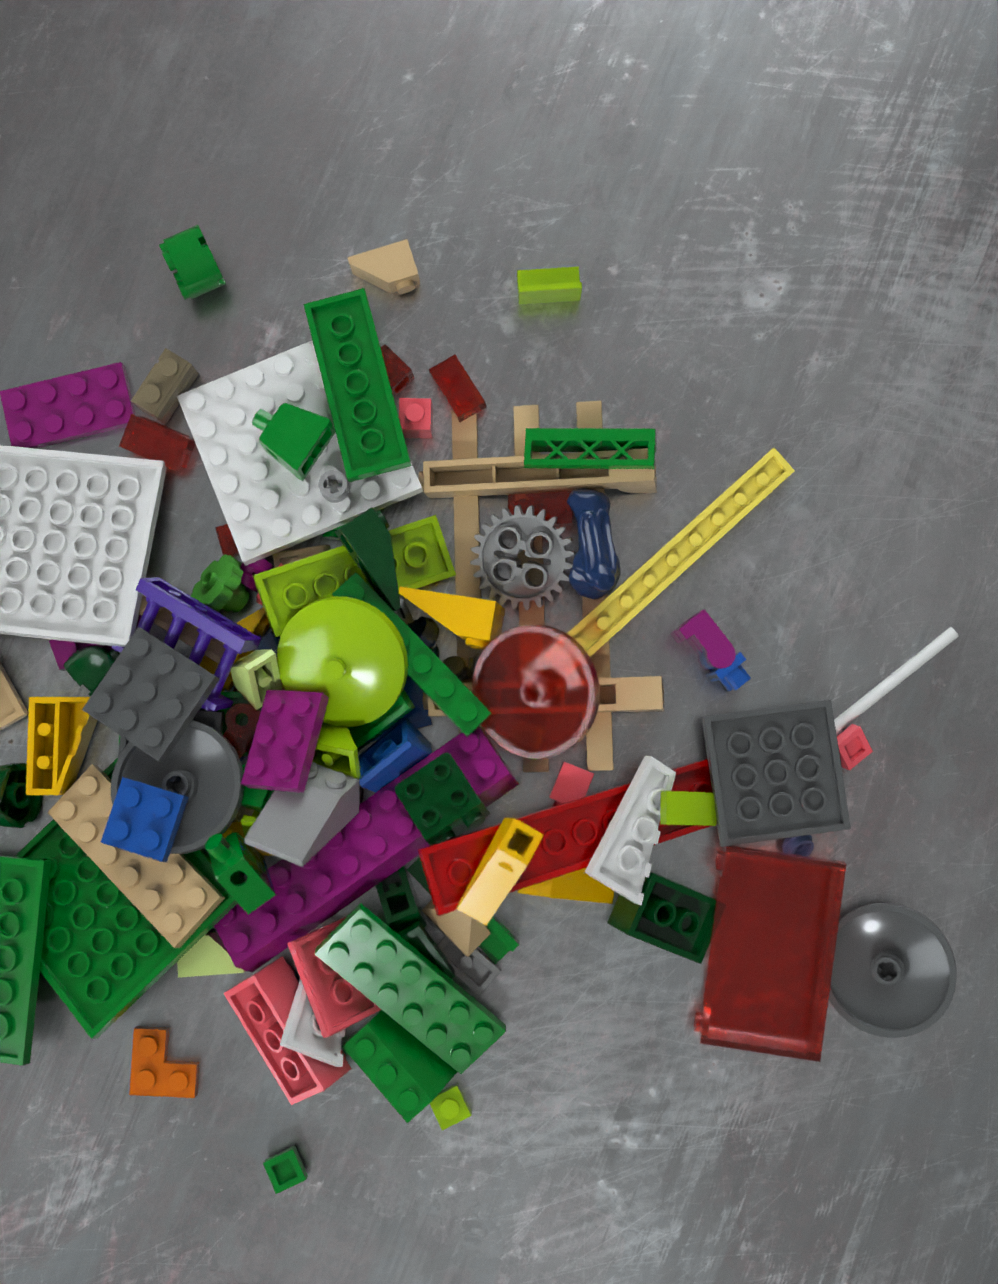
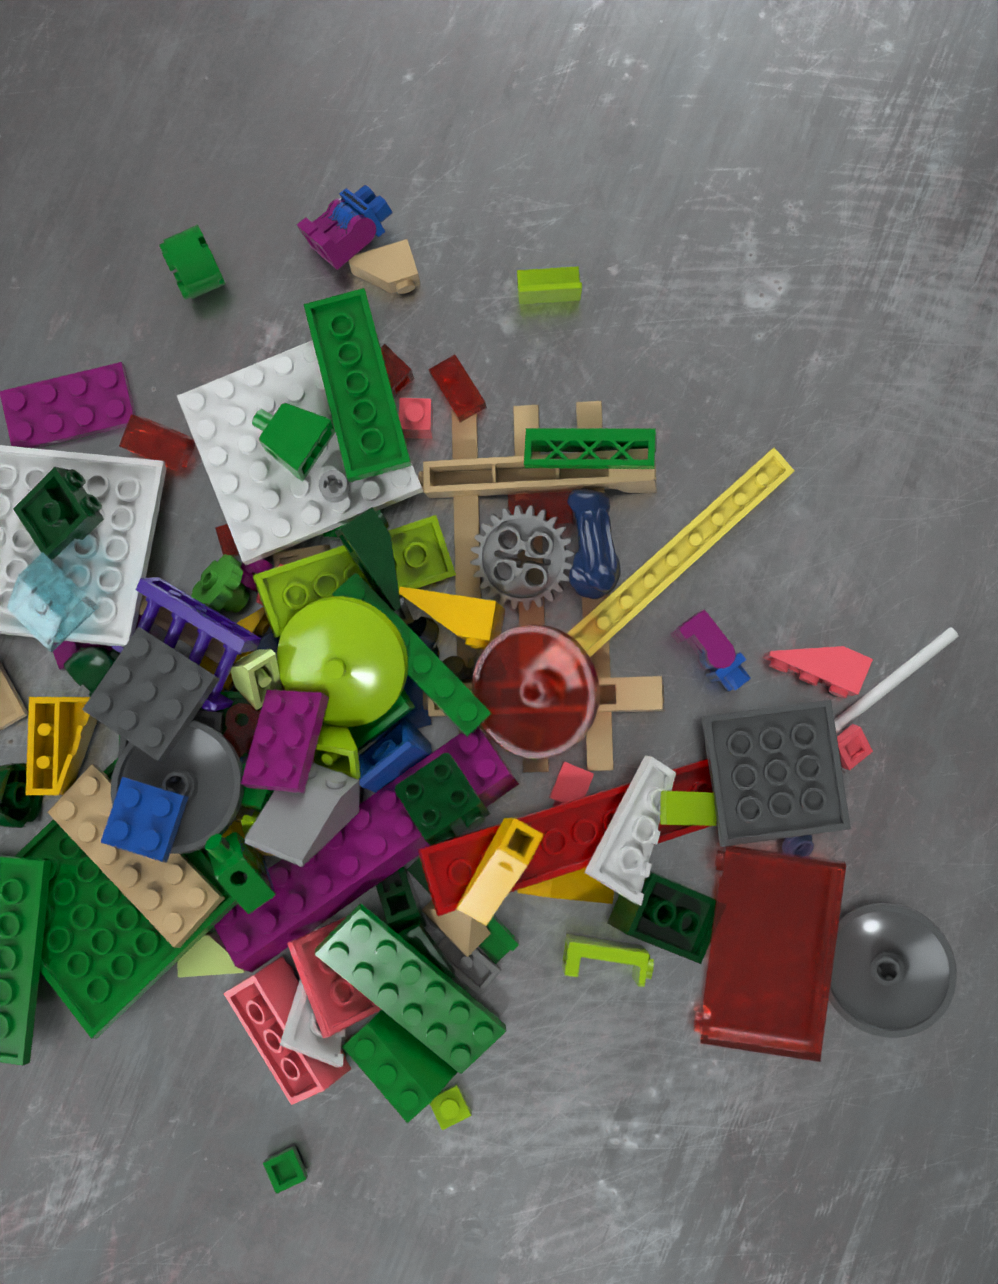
(49, 602): none -> clear light blue slope
(59, 511): none -> dark green plate
(154, 1073): orange plate -> none
(163, 384): dark tan brick -> none
(346, 225): none -> magenta hips
(606, 950): none -> lime panel
(835, 667): none -> coral slope

